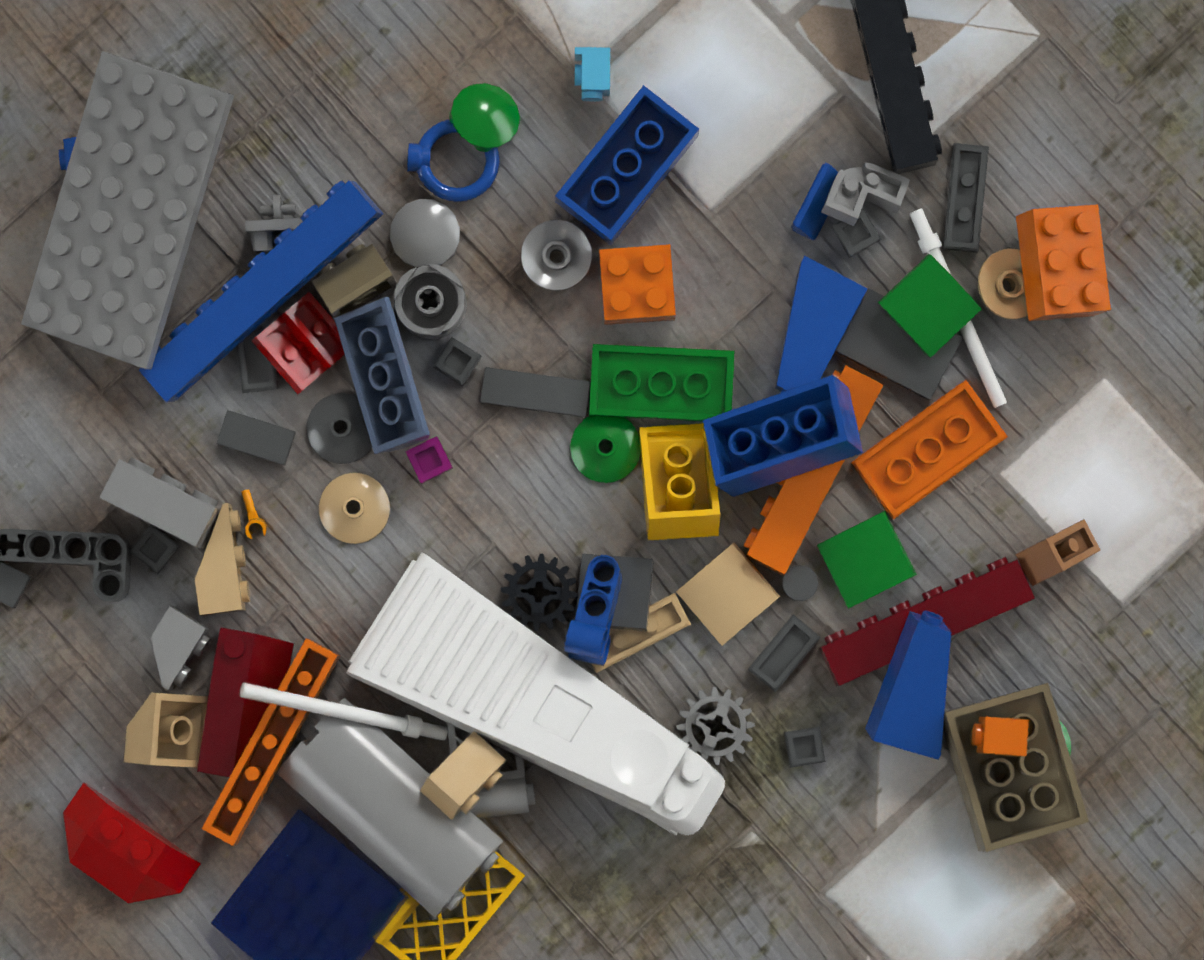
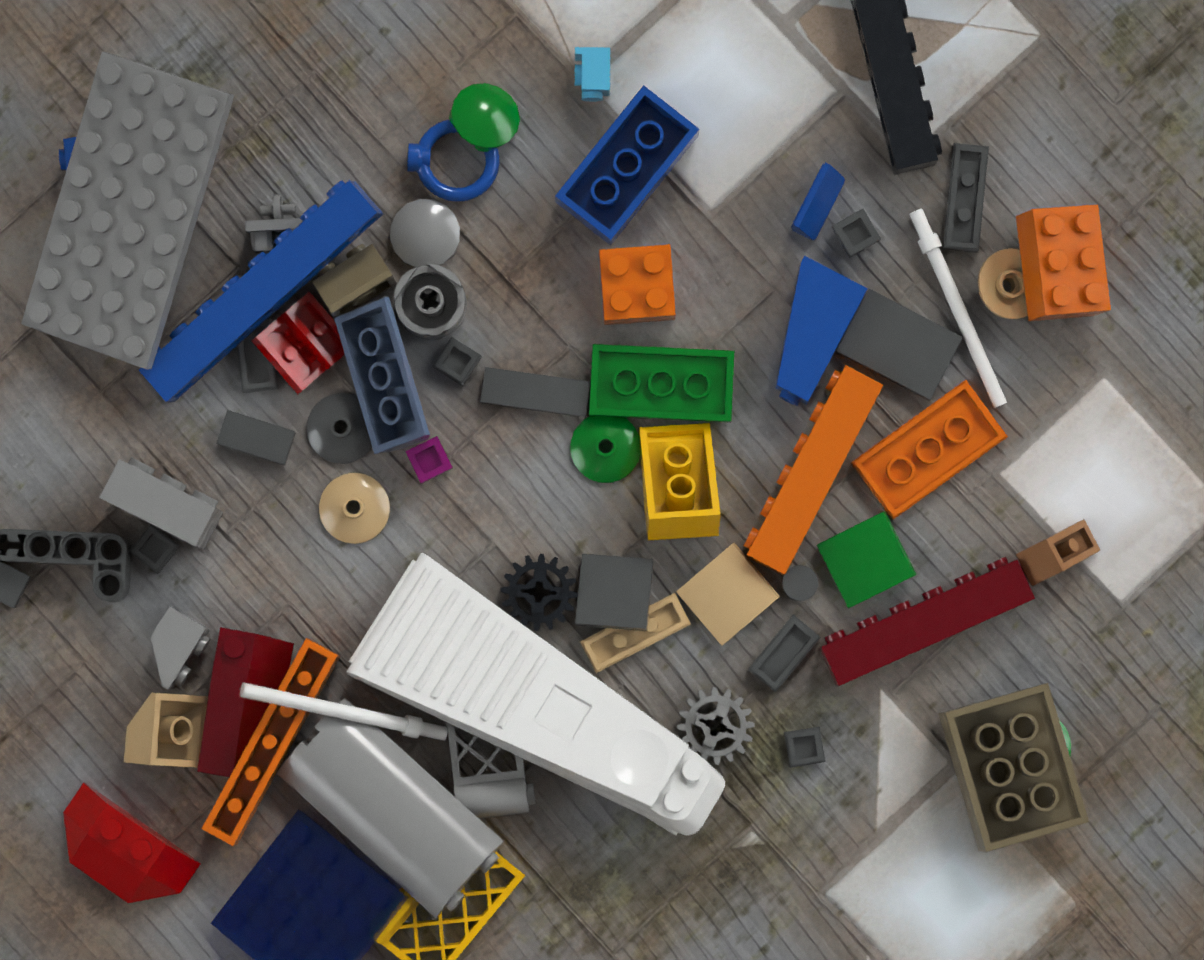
(219, 575): tan slope -> none
(252, 514): light orange hand -> none
(463, 775): tan brick -> none
(551, 237): light grey dish -> none
(587, 634): blue piece -> none
(782, 436): blue brick -> none
(860, 184): light grey plate -> none
(914, 689): blue slope -> none
(929, 305): green slope -> none
(1001, 736): orange brick -> none

